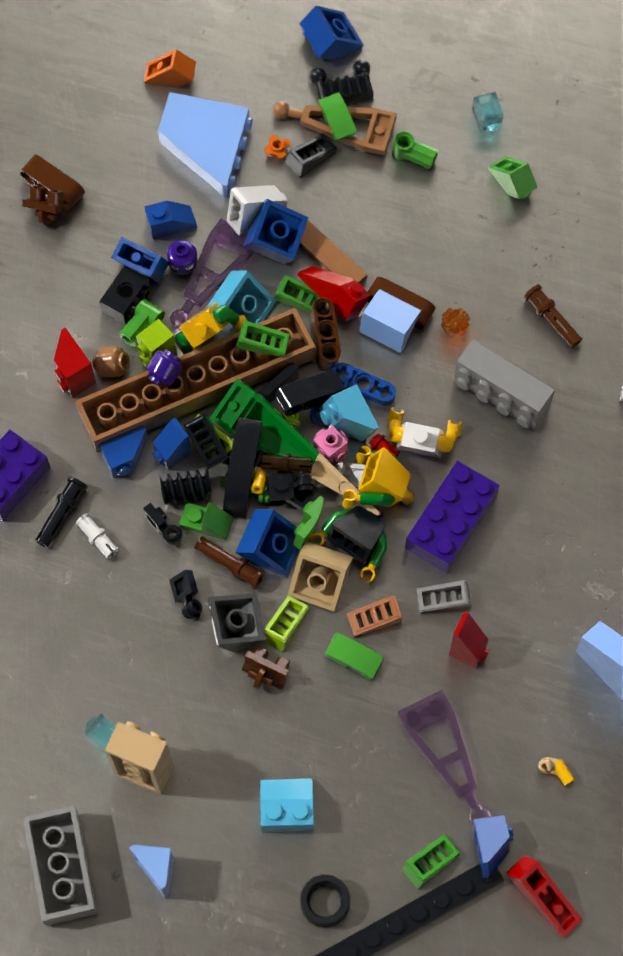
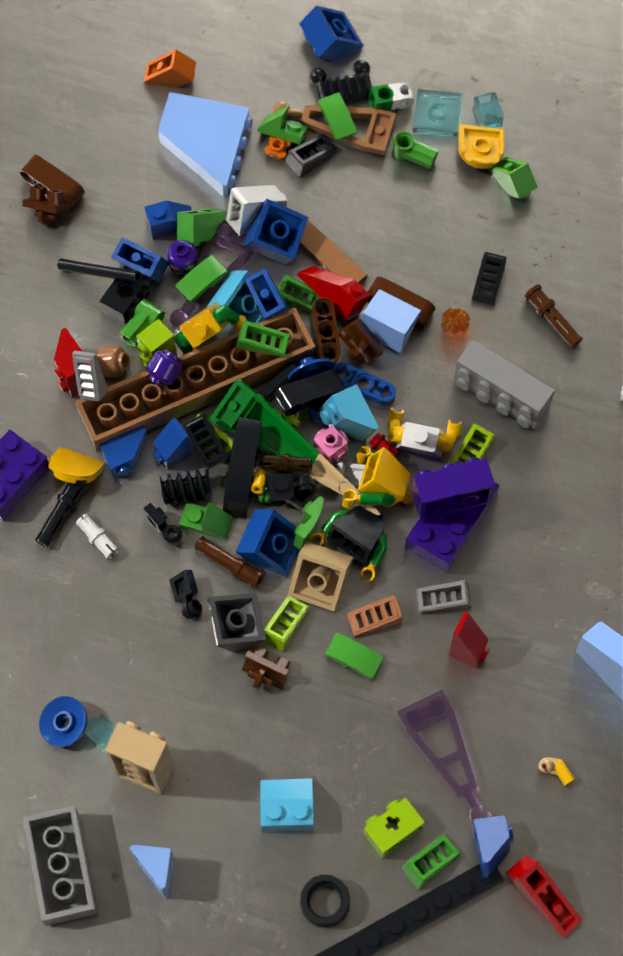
(53, 719): none -> blue dish
(74, 466): none -> yellow tile
(89, 378): none -> light grey slope
(99, 270): none -> black piece
(199, 224): none -> bright green slope
(201, 277): none -> bright green slope
(266, 294): none -> blue slope
(279, 127): none -> bright green slope
(310, 367): none -> blue dish
(360, 342): none -> reddish brown hips
(385, 839): none -> lime brick
(391, 96): none -> leg
(437, 112): none -> clear light blue tile
(453, 488): none -> dark purple brick
(481, 145): none -> yellow tile
(483, 433): none -> lime slope
(494, 264): none -> black slope

